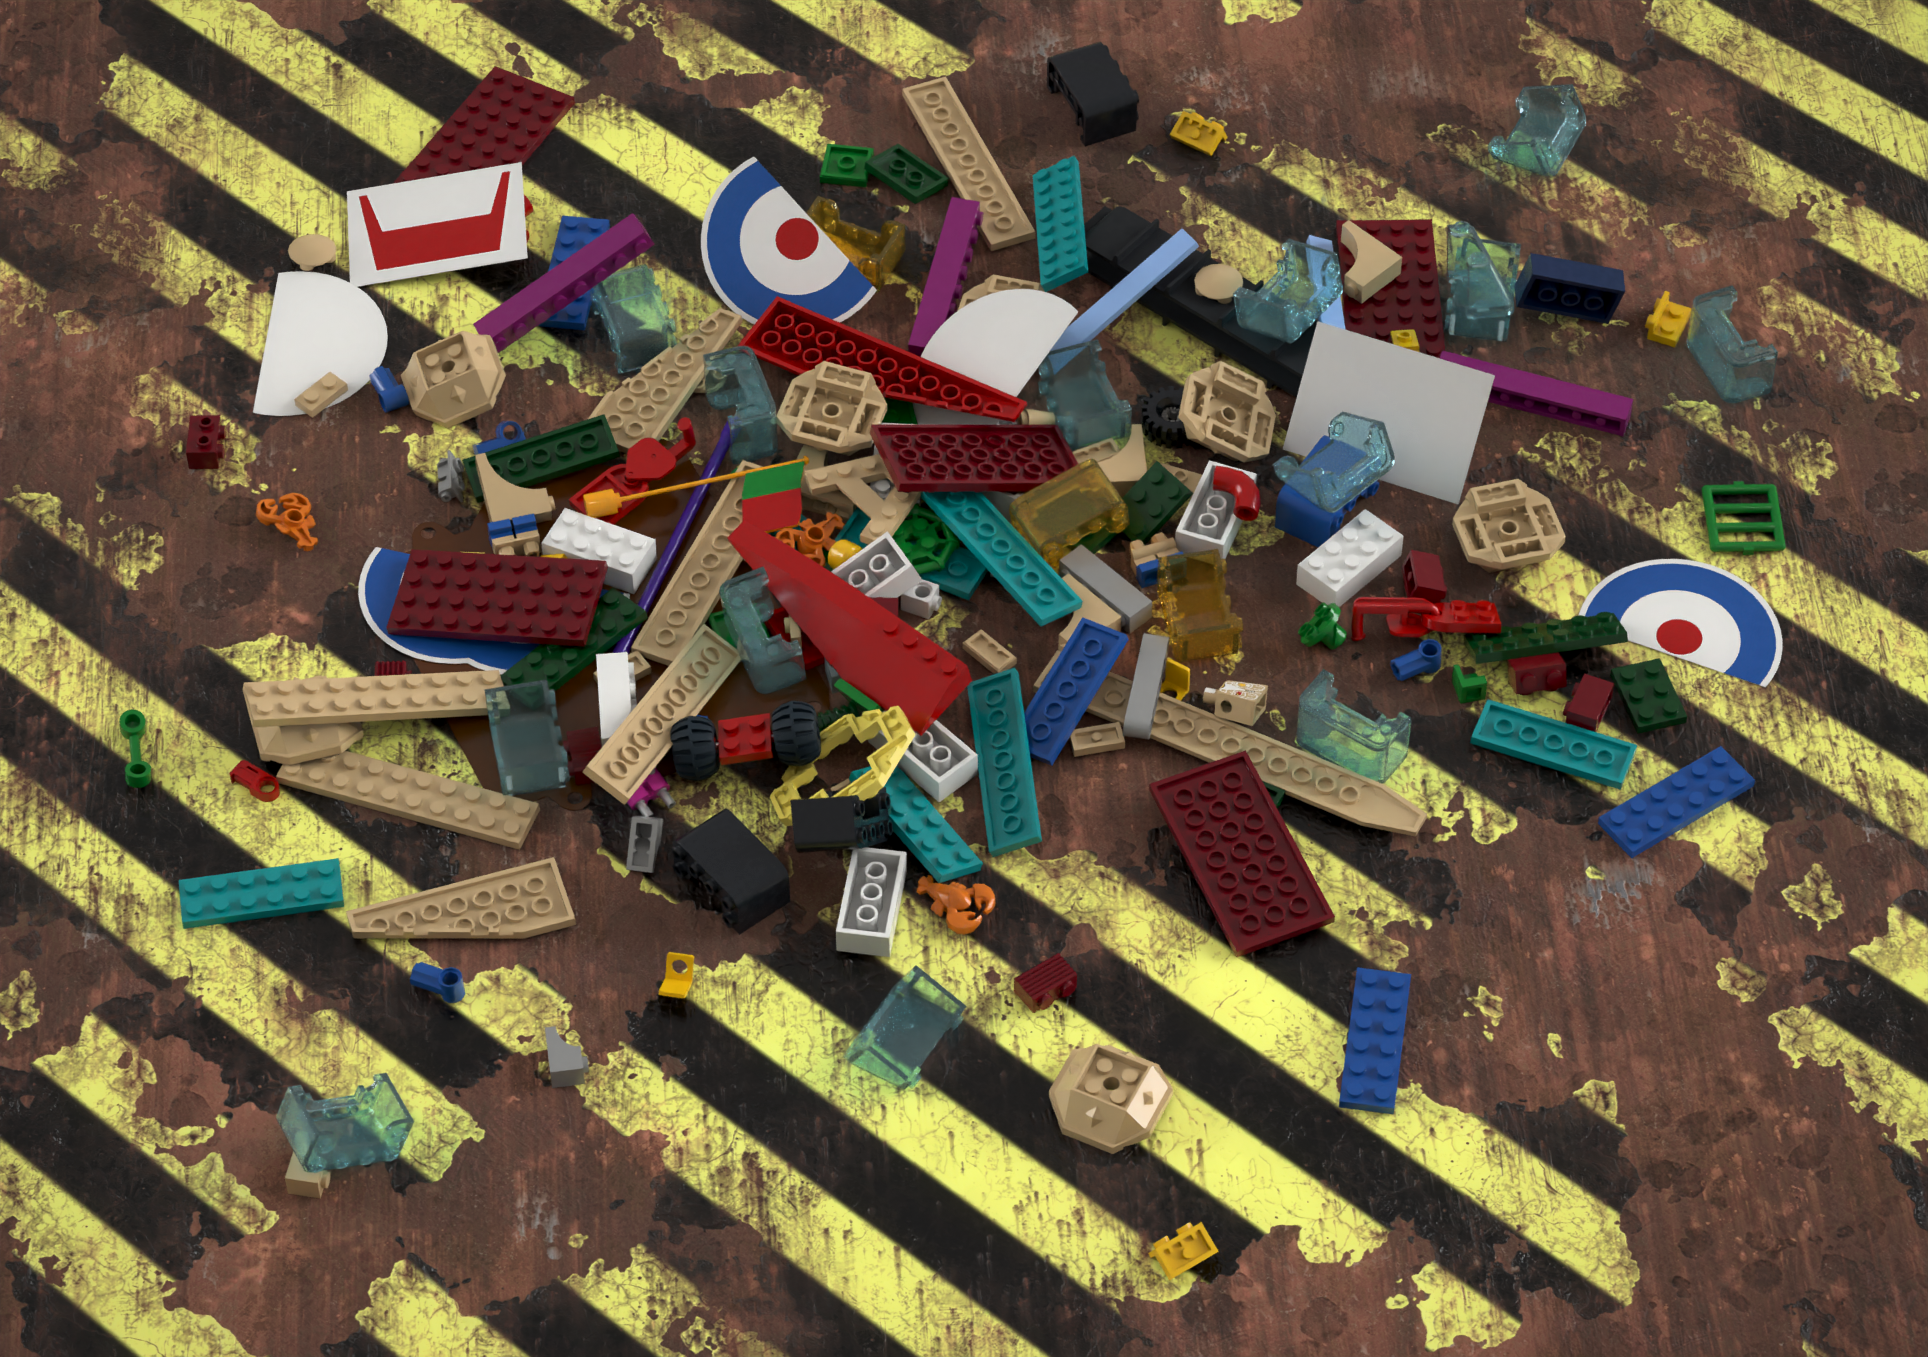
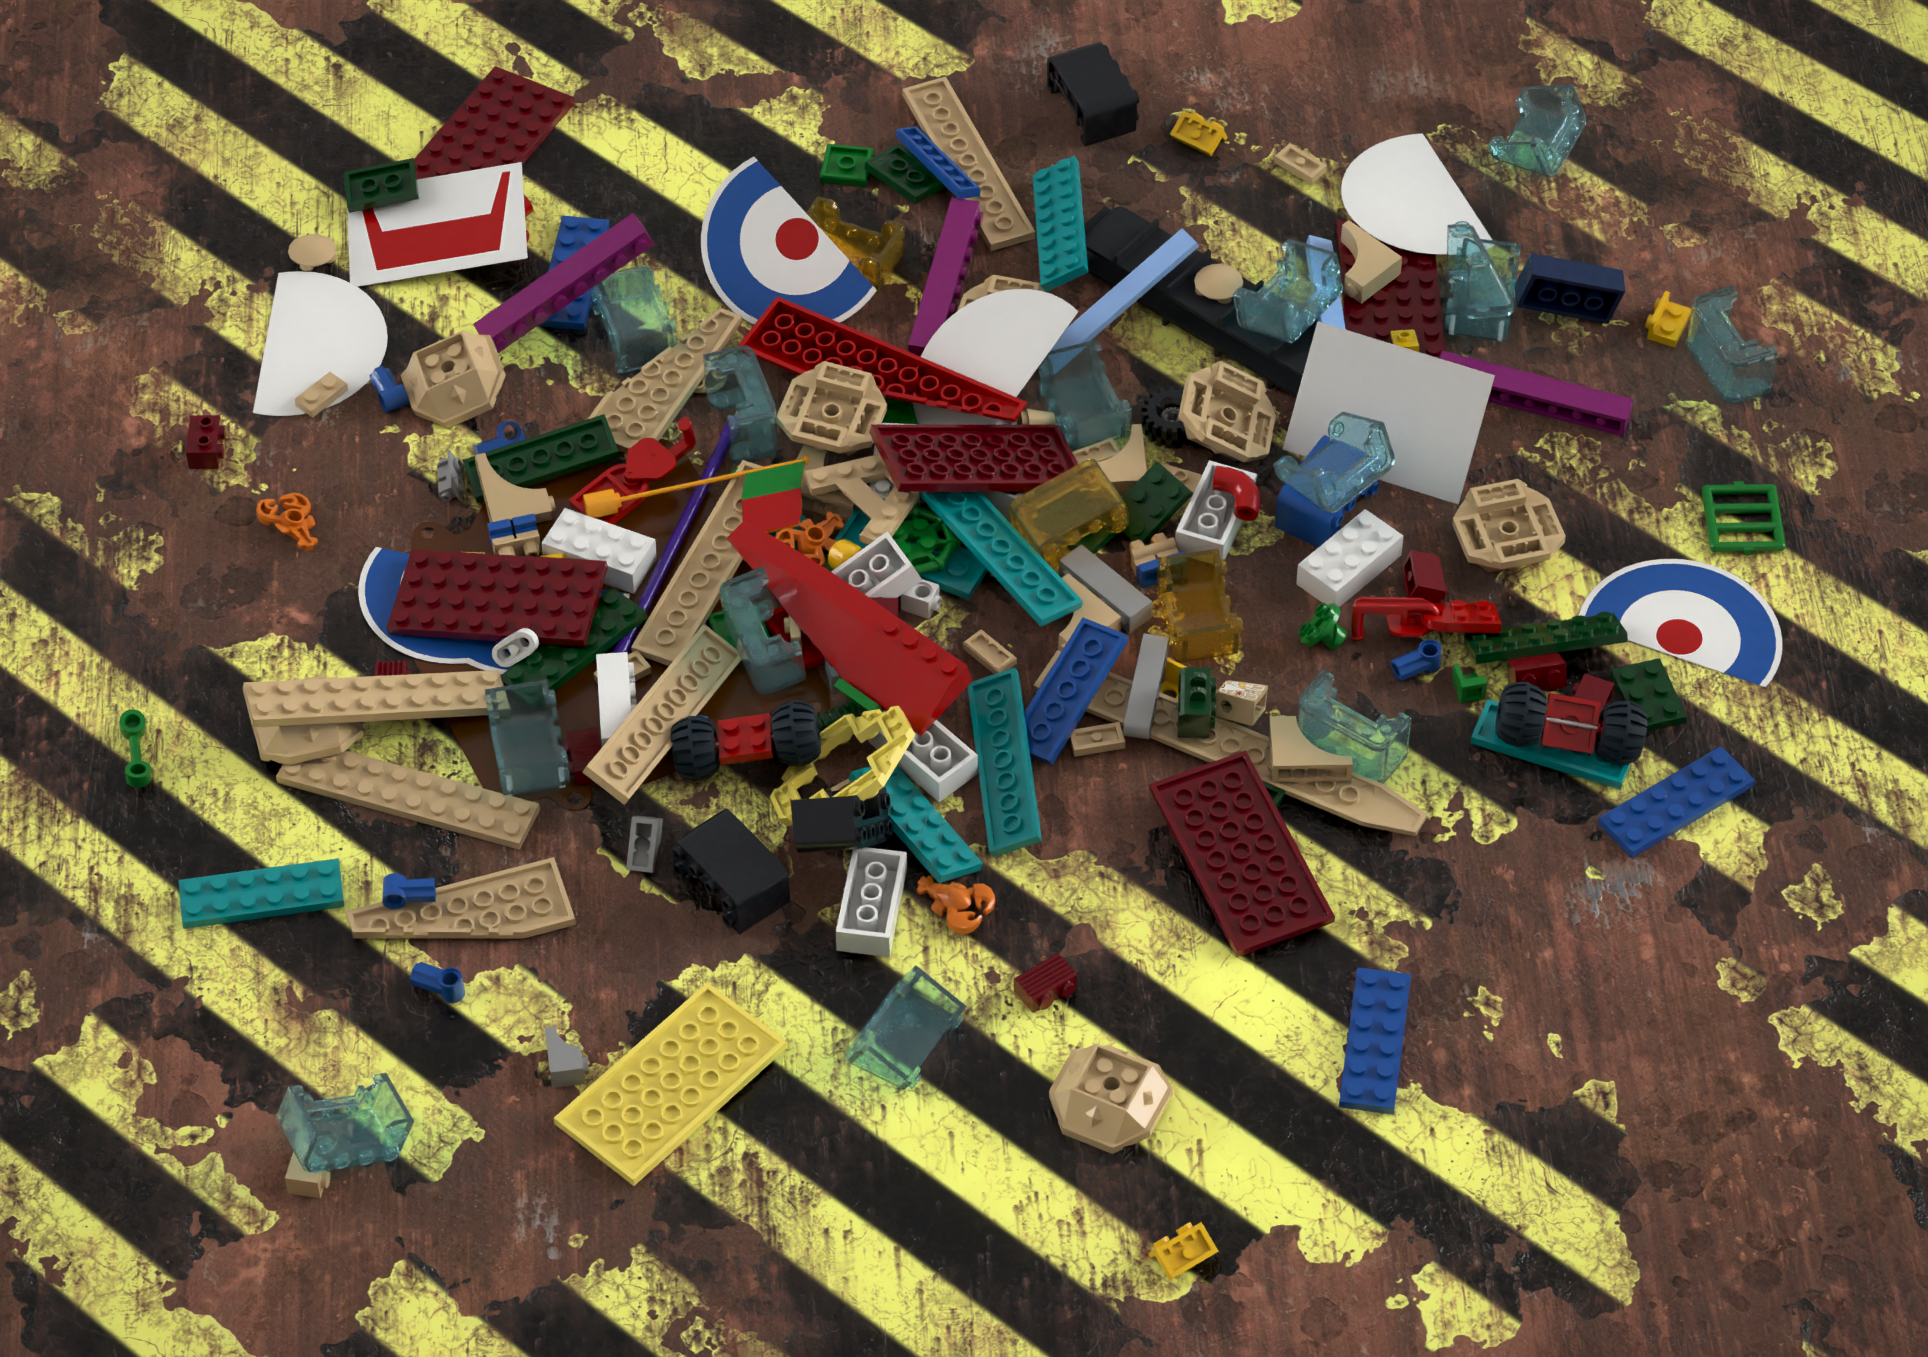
(254, 779): red piece -> none
(381, 185): none -> dark green plate
(399, 890): none -> blue piece
(517, 647): none -> white plate
(652, 788): dark pink piece -> none
(670, 1083): none -> light yellow plate
(676, 983): yellow bracket -> none
(937, 162): none -> blue tile
(1196, 702): none -> dark green hinge
(1299, 760): none -> tan arch
(1300, 163): none -> tan plate
(1406, 196): none -> white sticker
(1571, 723): none -> black plate

